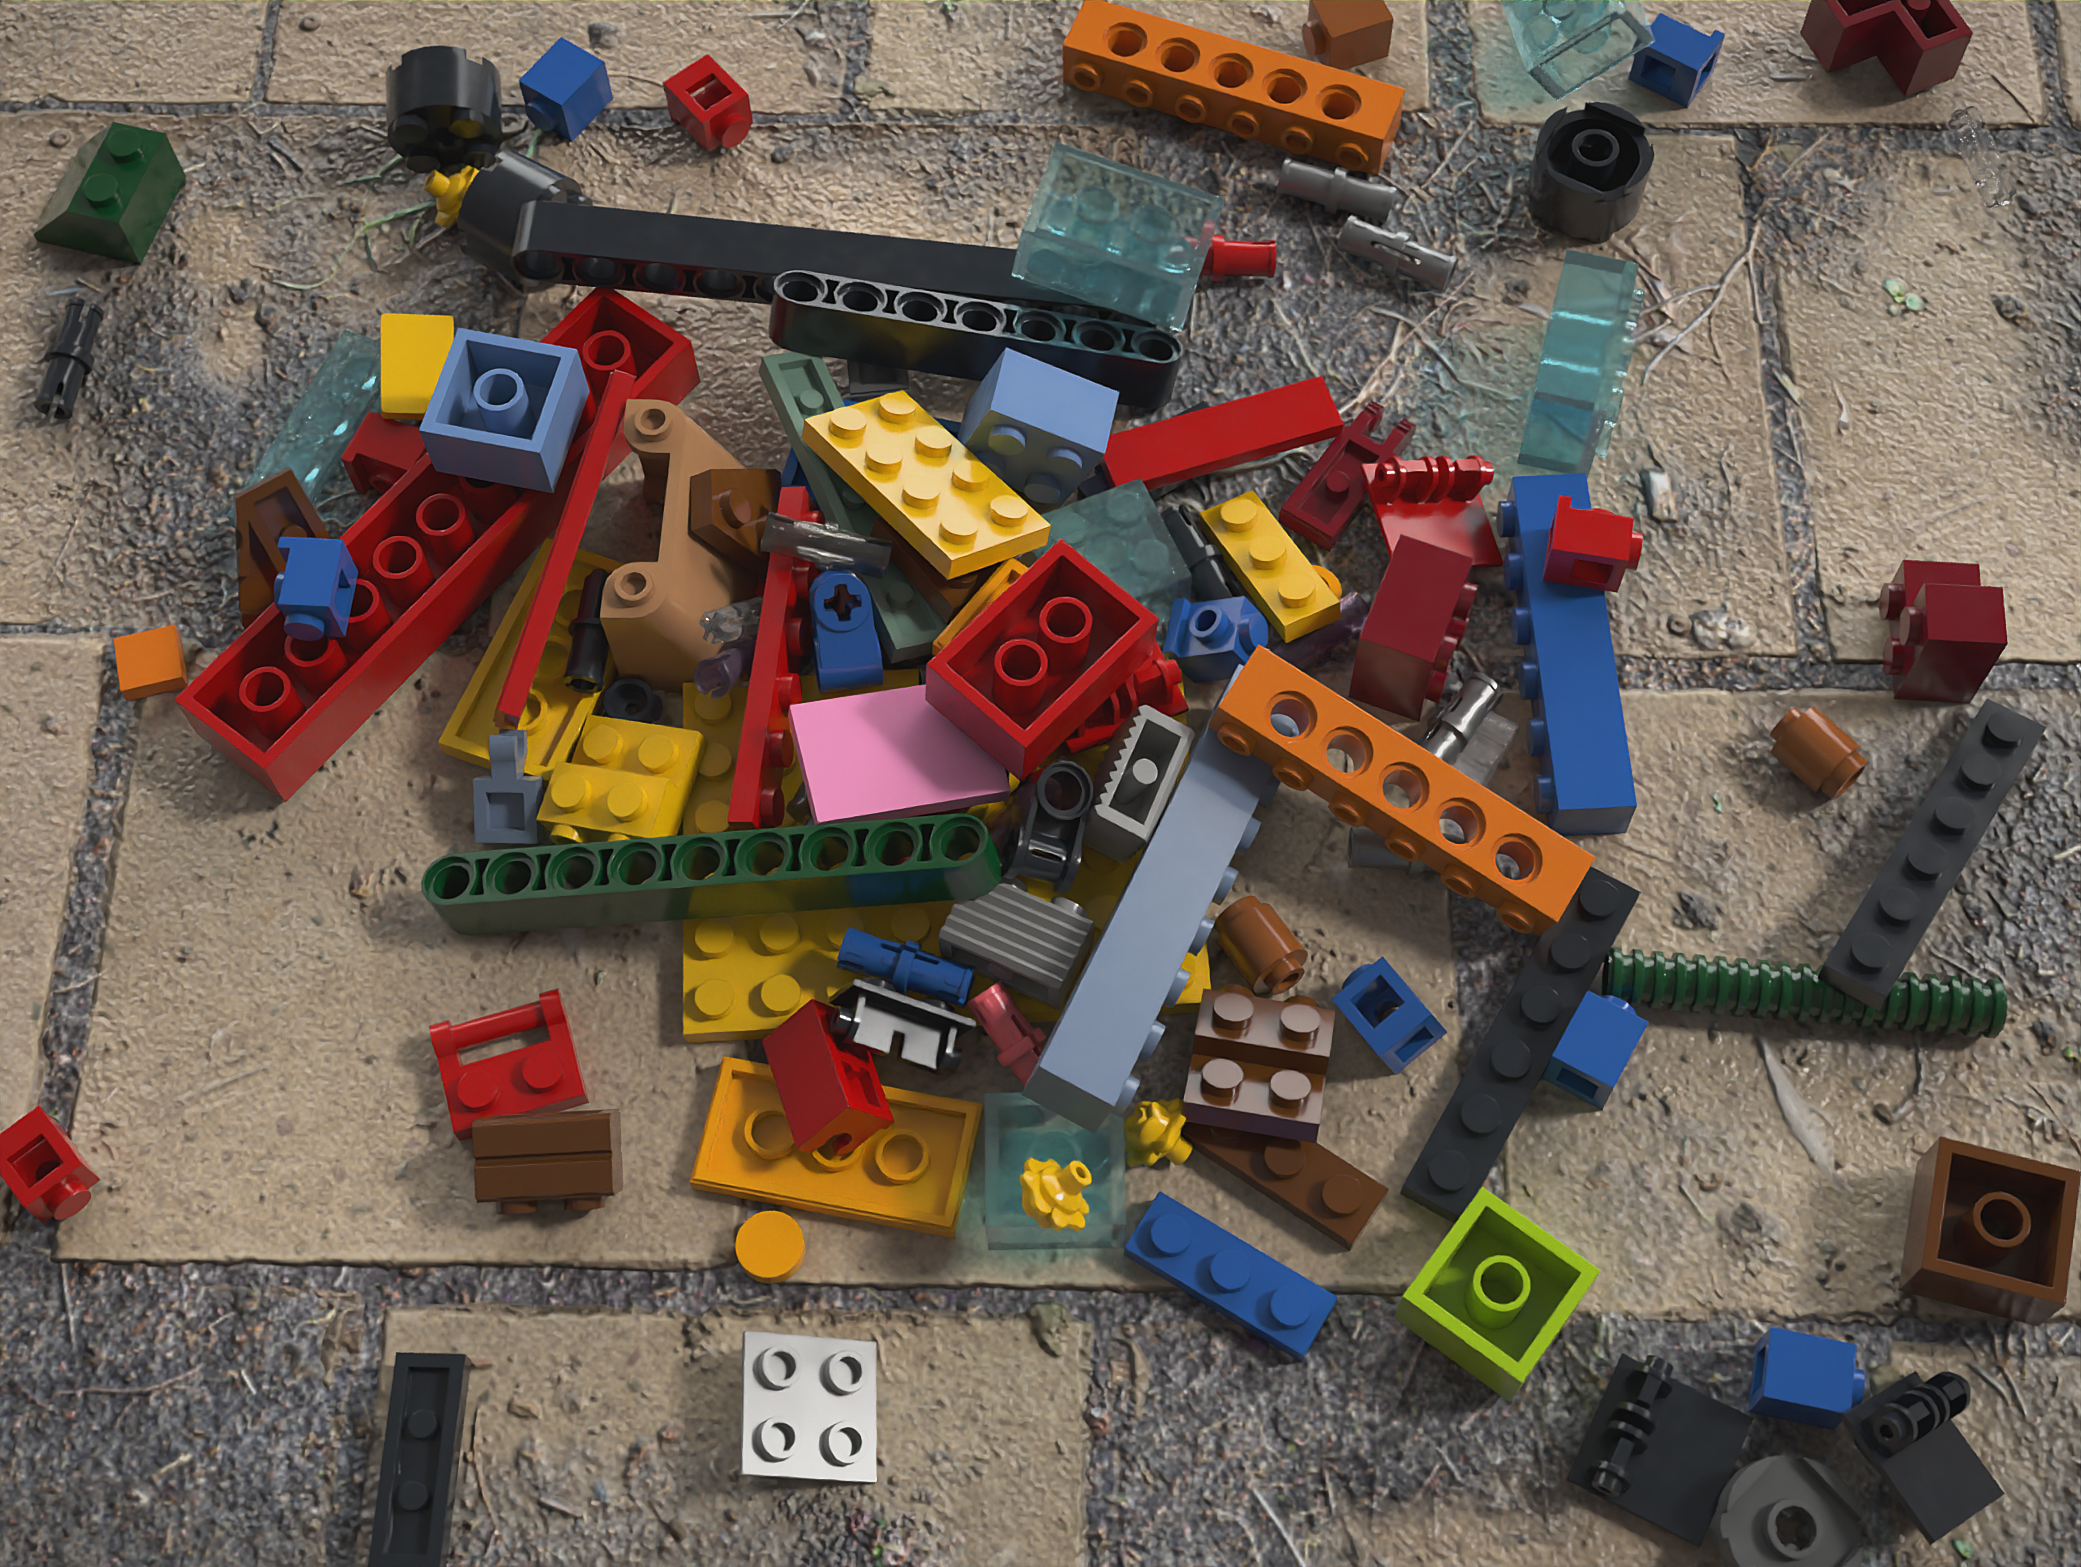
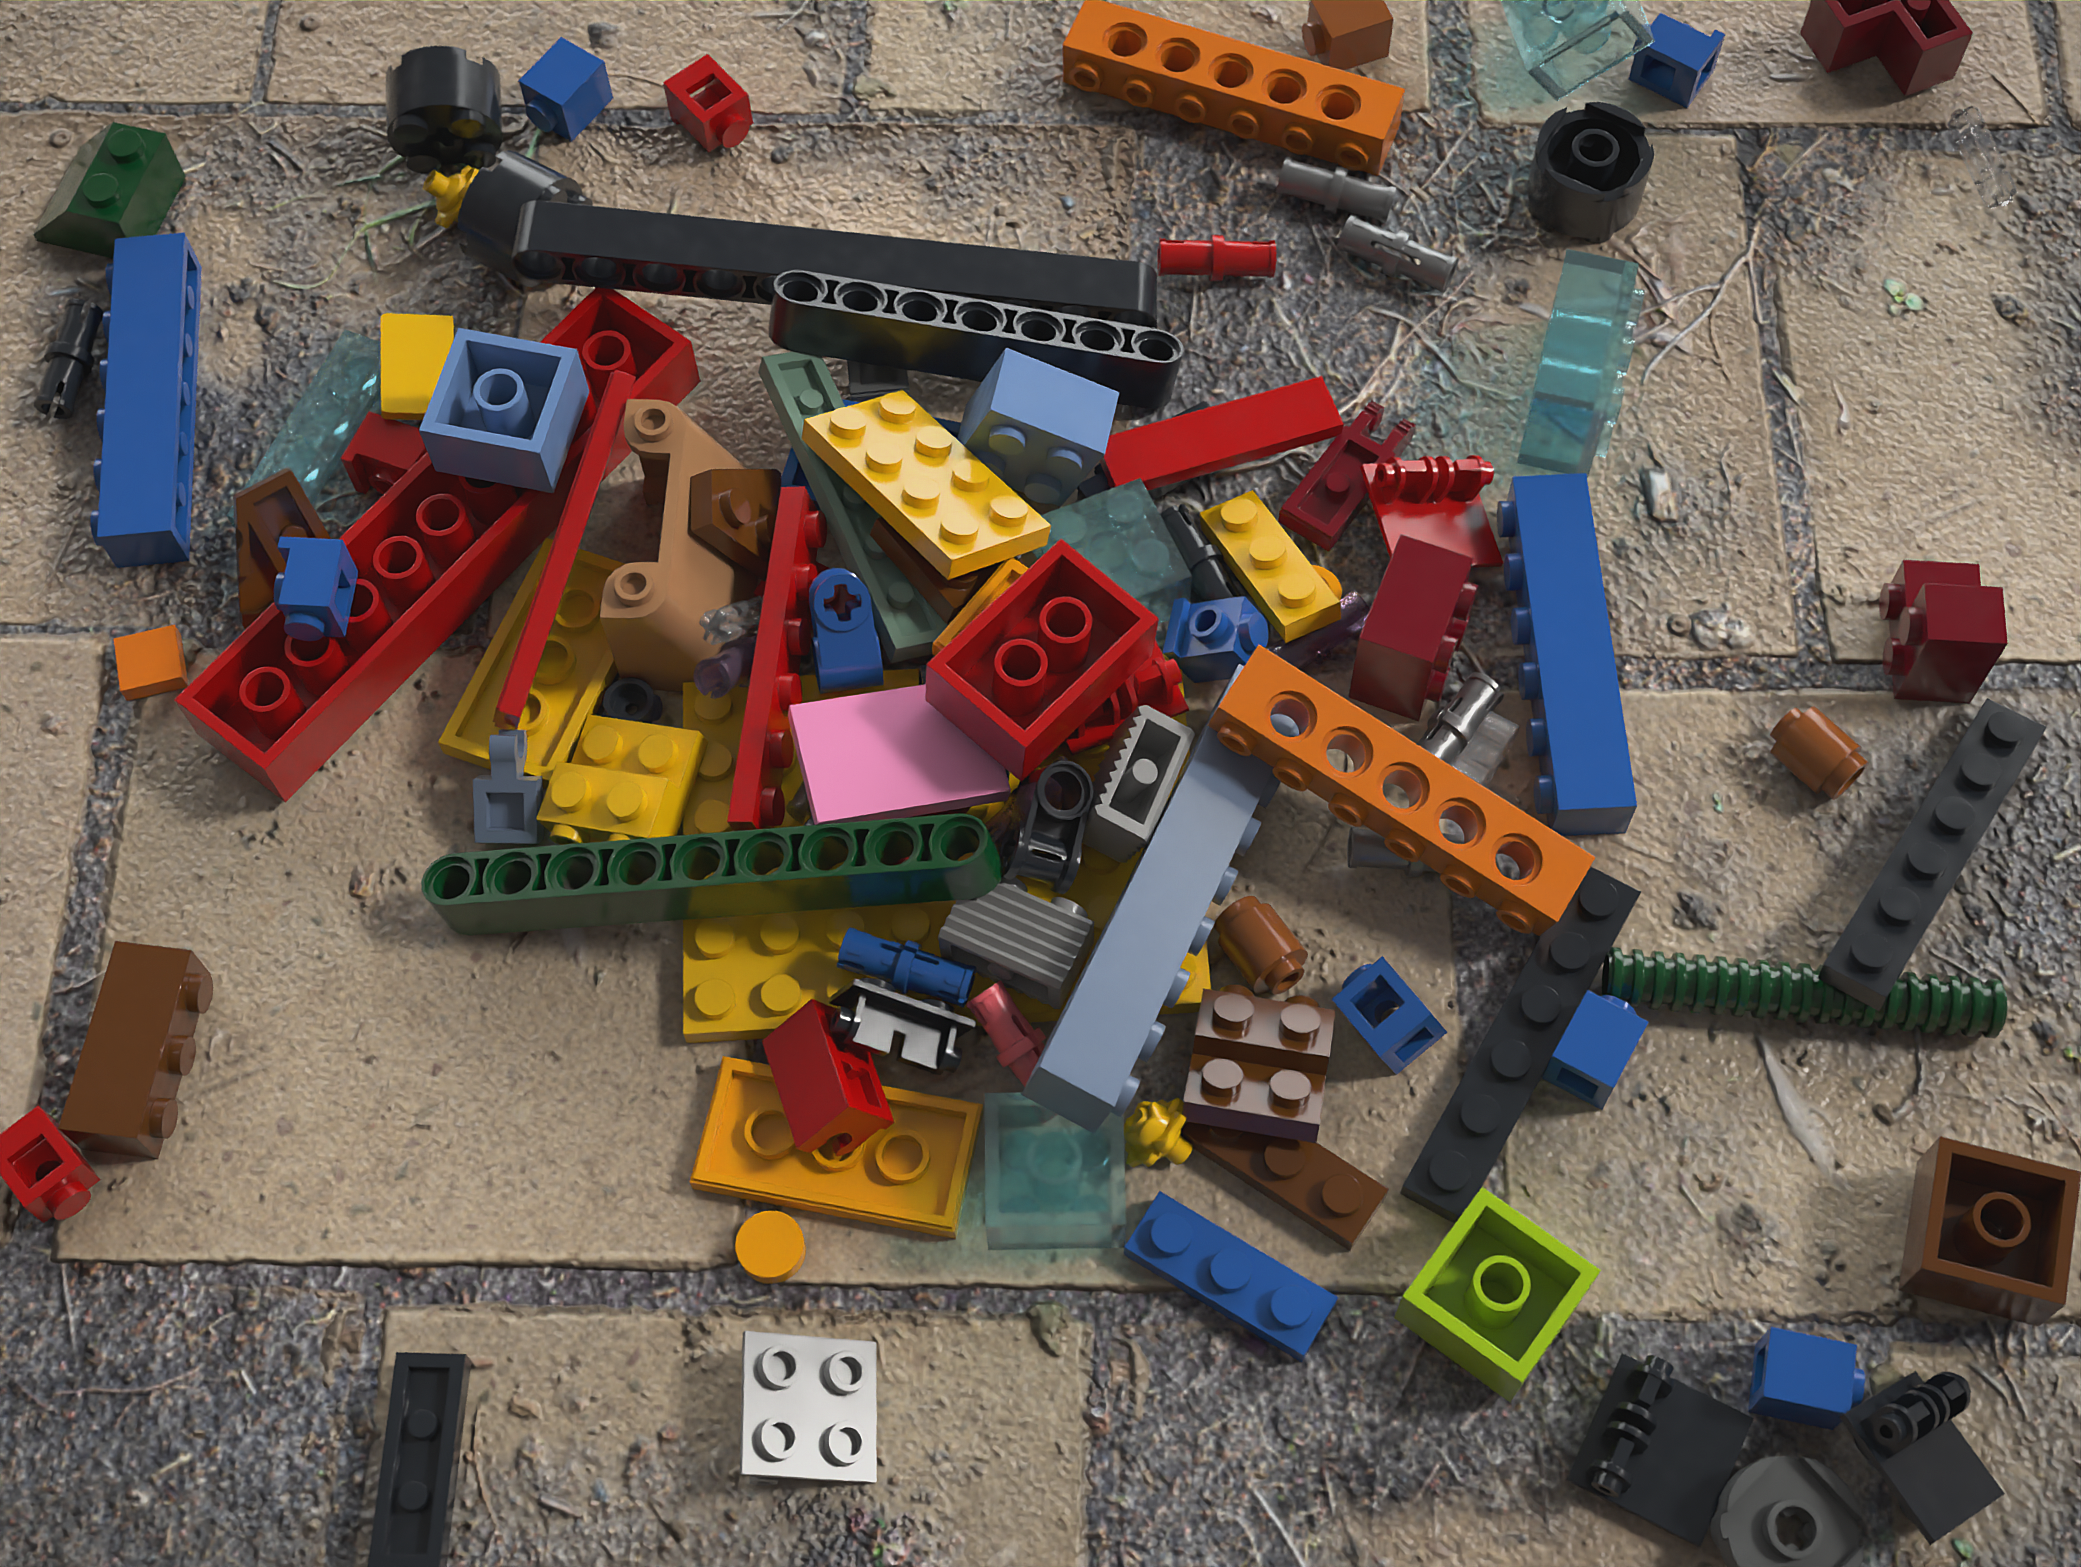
(137, 1050): none -> reddish brown brick
(148, 402): none -> blue brick
(516, 1082): red plate -> none
(547, 1158): reddish brown brick -> none
(589, 642): black axle -> none
(826, 545): clear smoke pin -> none
(1055, 1194): yellow plant -> none
(1117, 236): clear light blue brick -> none
(1590, 547): red brick -> none

